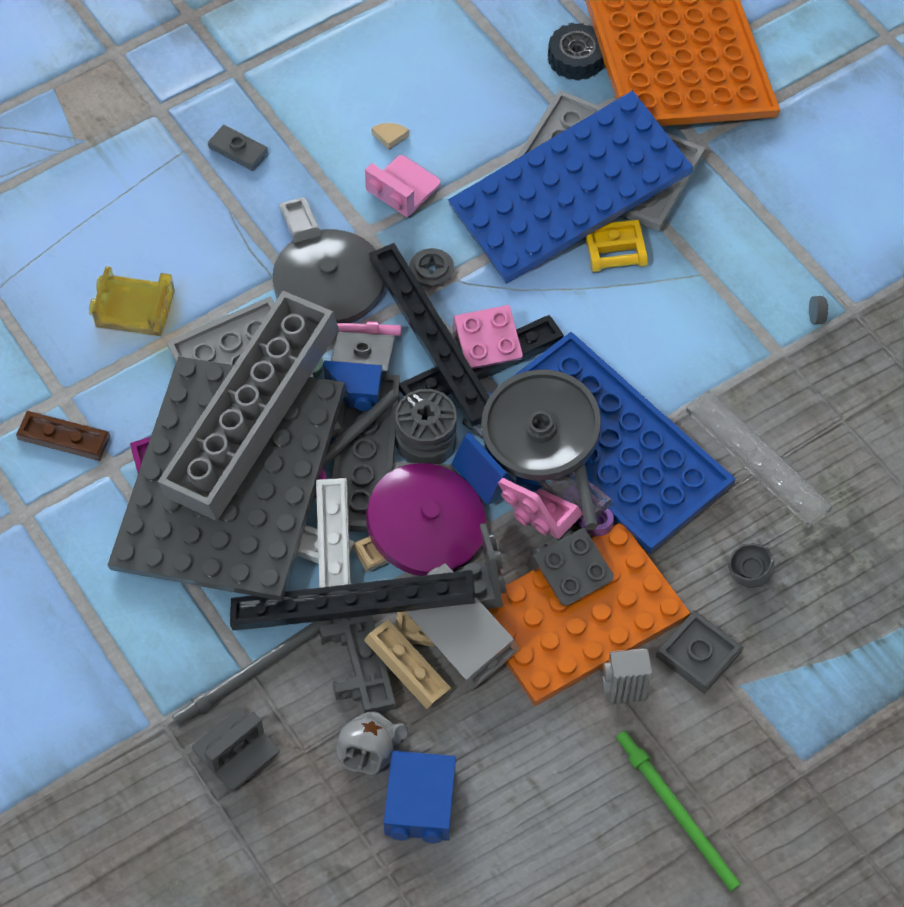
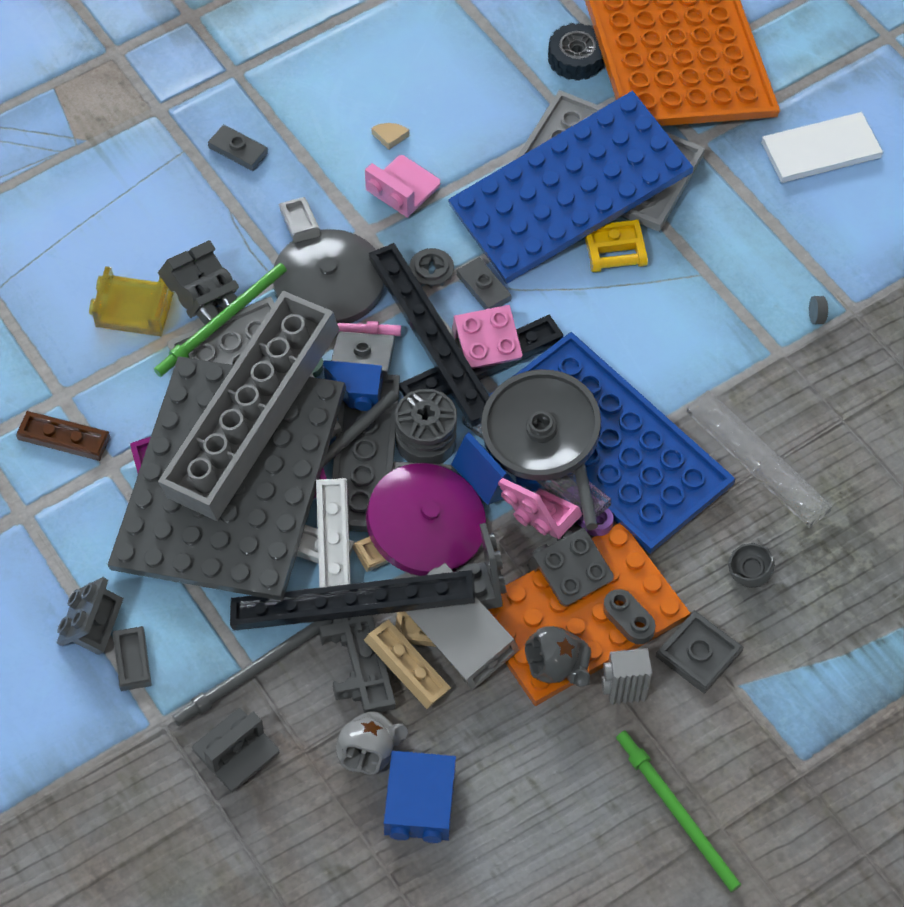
(90, 617): none -> dark grey bracket
(132, 658): none -> dark grey tile
(199, 281): none -> dark grey hips
(219, 320): none -> bright green bar
(483, 284): none -> dark grey plate
(558, 655): none -> dark grey piece
(627, 615): none -> dark grey plate
(821, 147): none -> white tile

